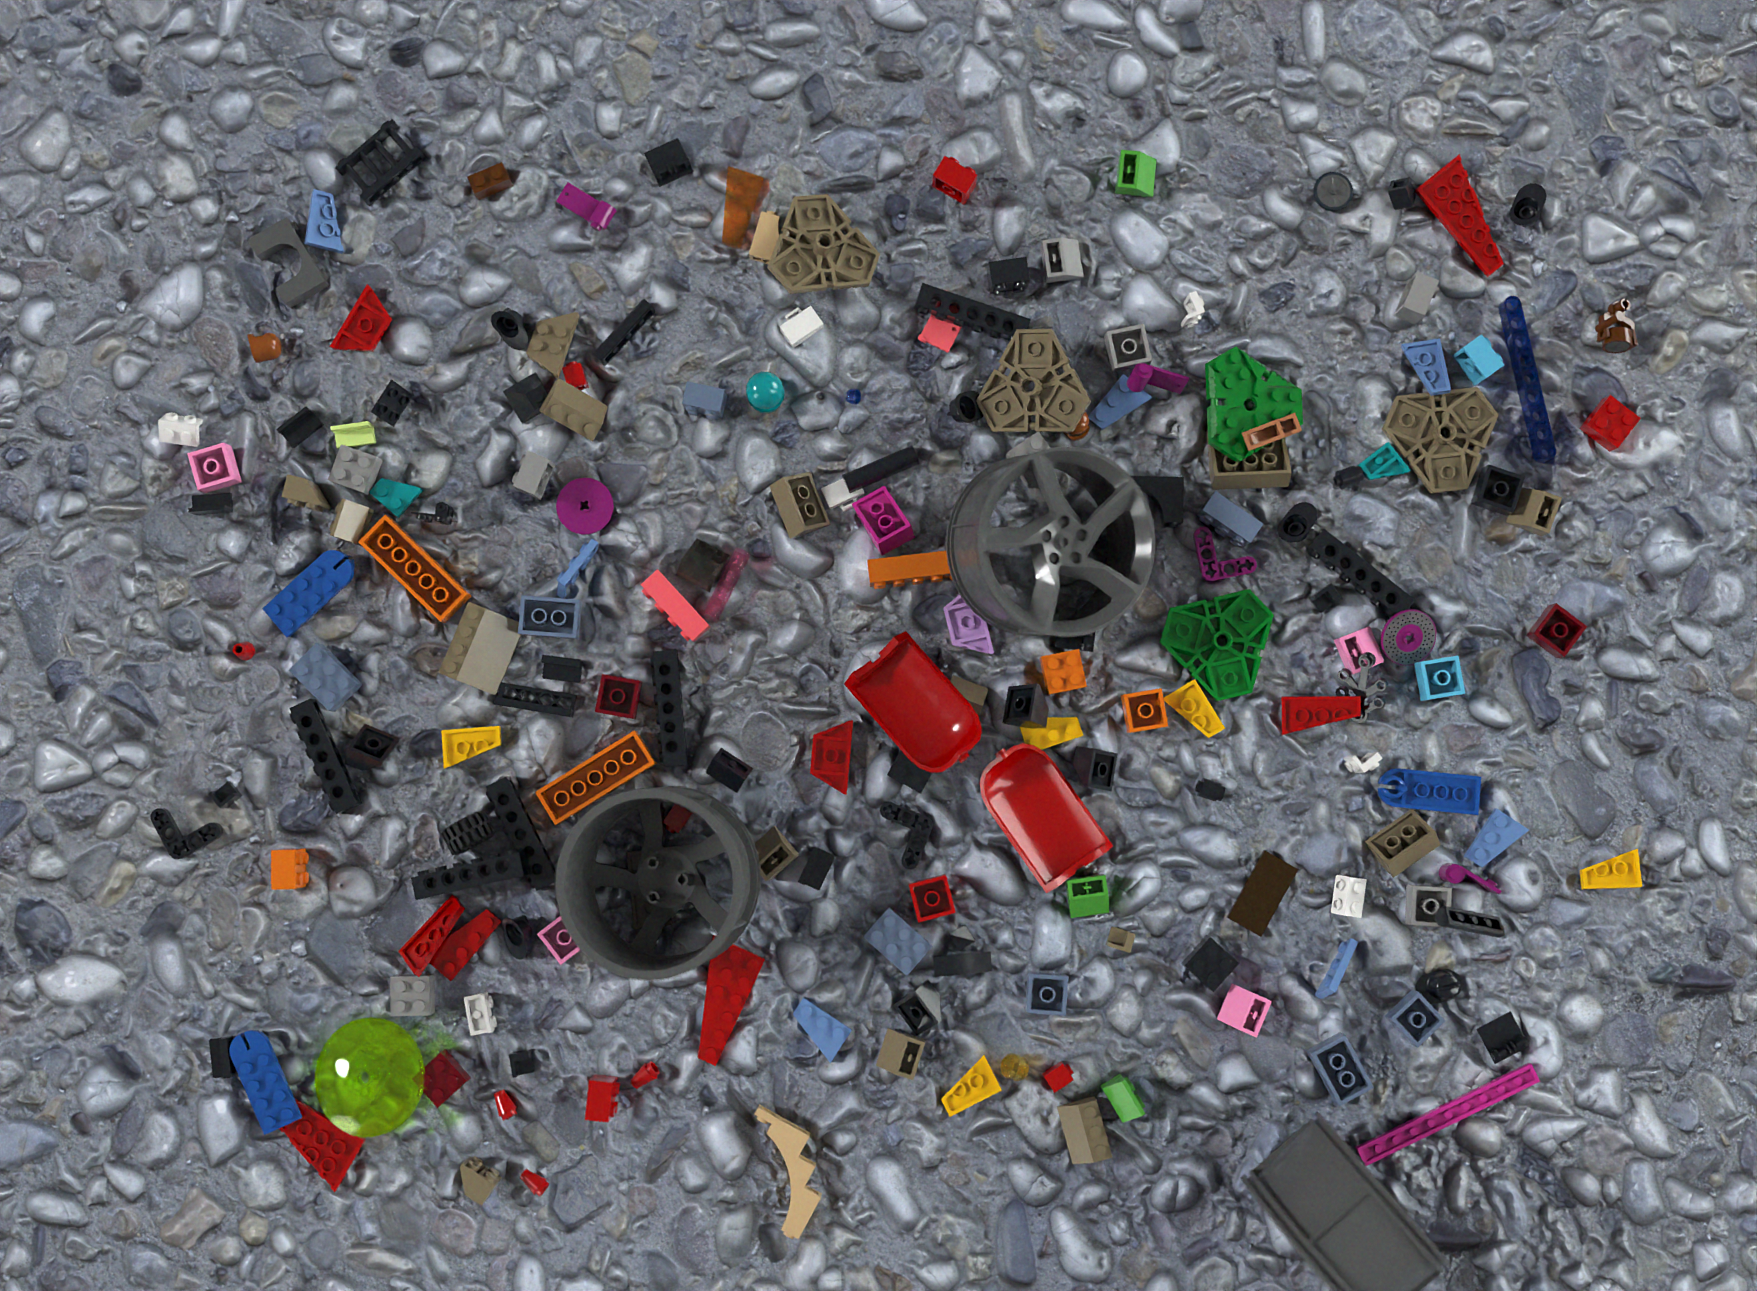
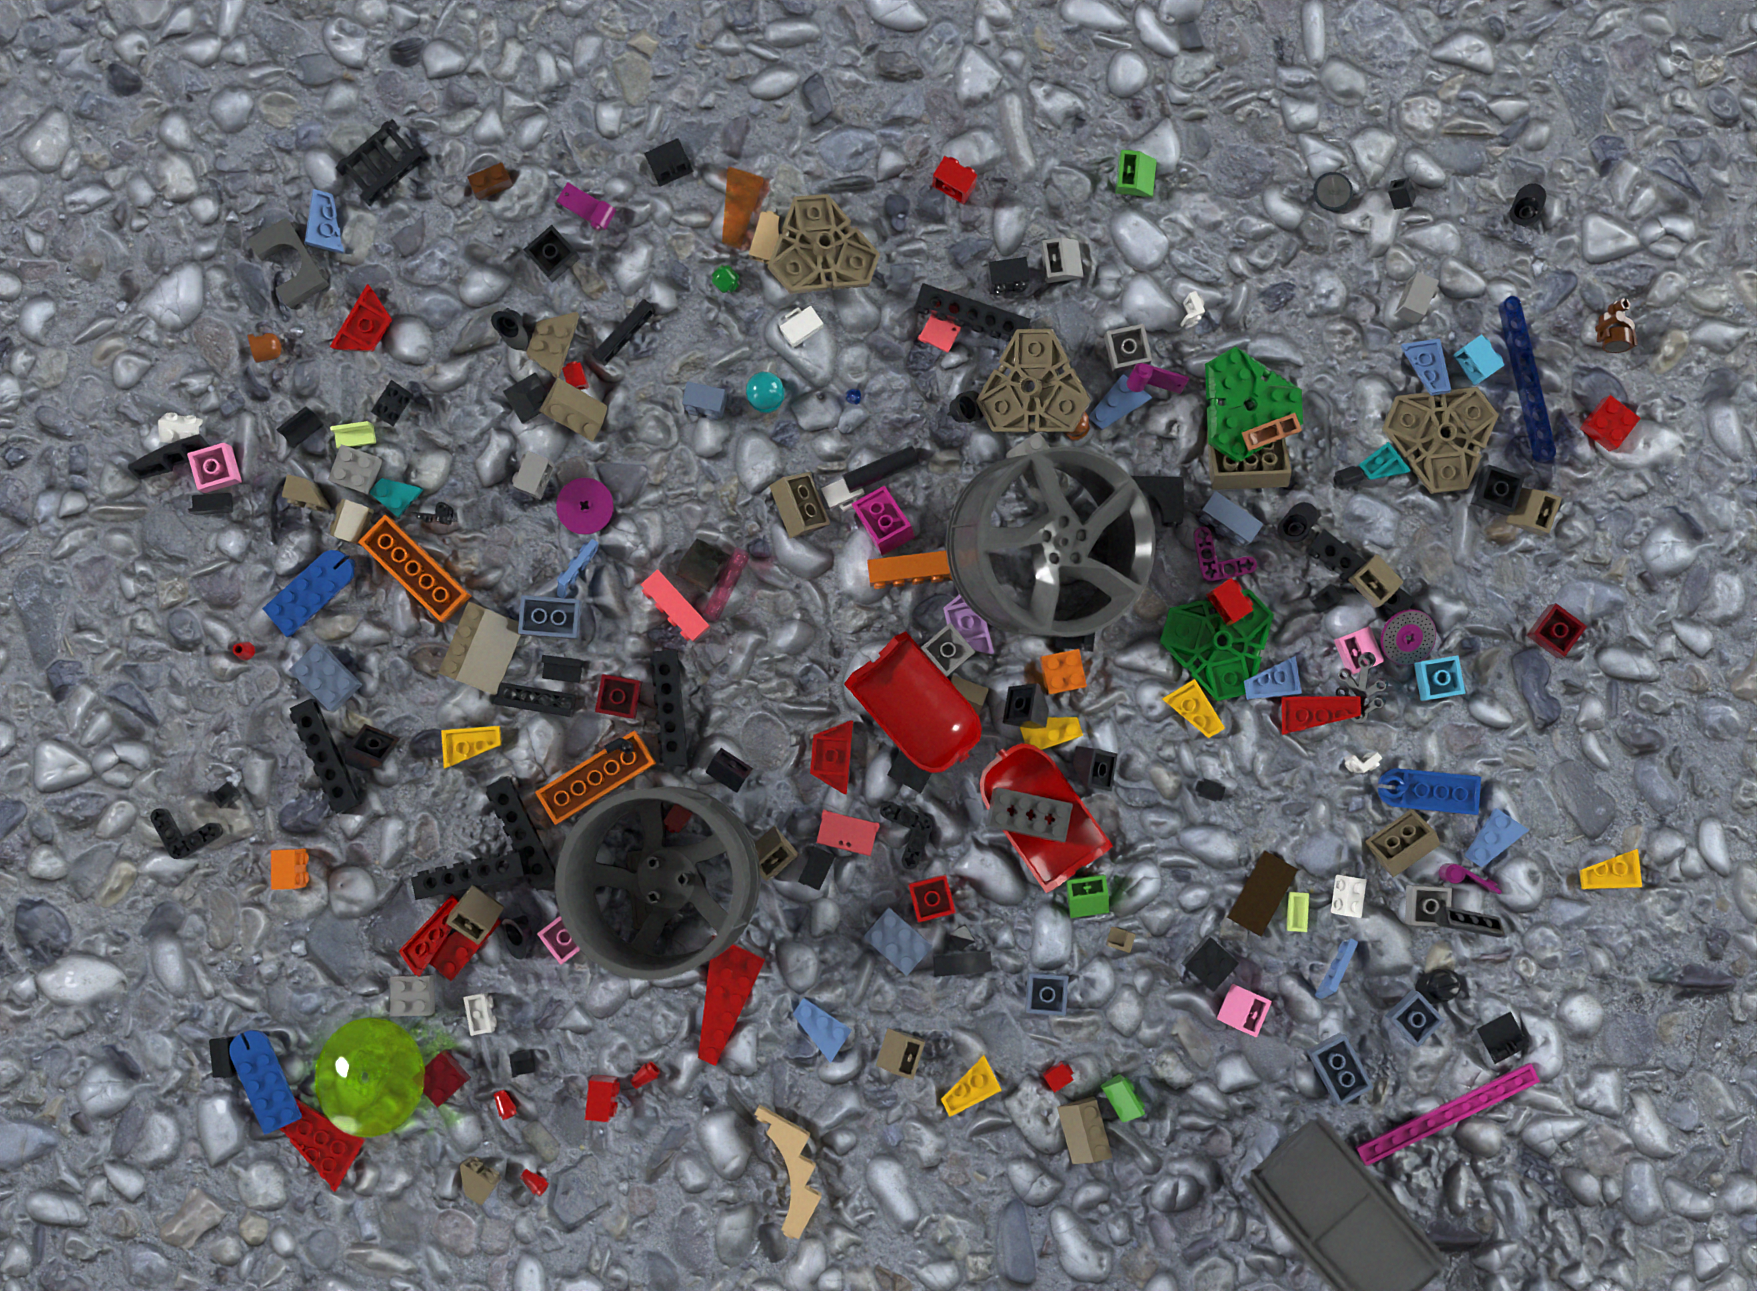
(166, 457): none -> black slope
(468, 832): black tyre -> none
(475, 914): none -> dark tan slope
(551, 253): none -> black brick
(620, 744): none -> black arm
(725, 279): none -> green head
(853, 833): none -> coral door
(920, 1007): black slope -> none
(948, 649): none -> light grey slope
(1014, 1067): clear yellow head -> none
(1018, 821): none -> dark grey brick
(1144, 710): orange brick -> none
(1230, 601): none -> red brick
(1275, 681): none -> medium blue wing
(1297, 911): none -> yellowish green tile
(1376, 581): none -> dark tan slope
(1459, 211): red wing -> none

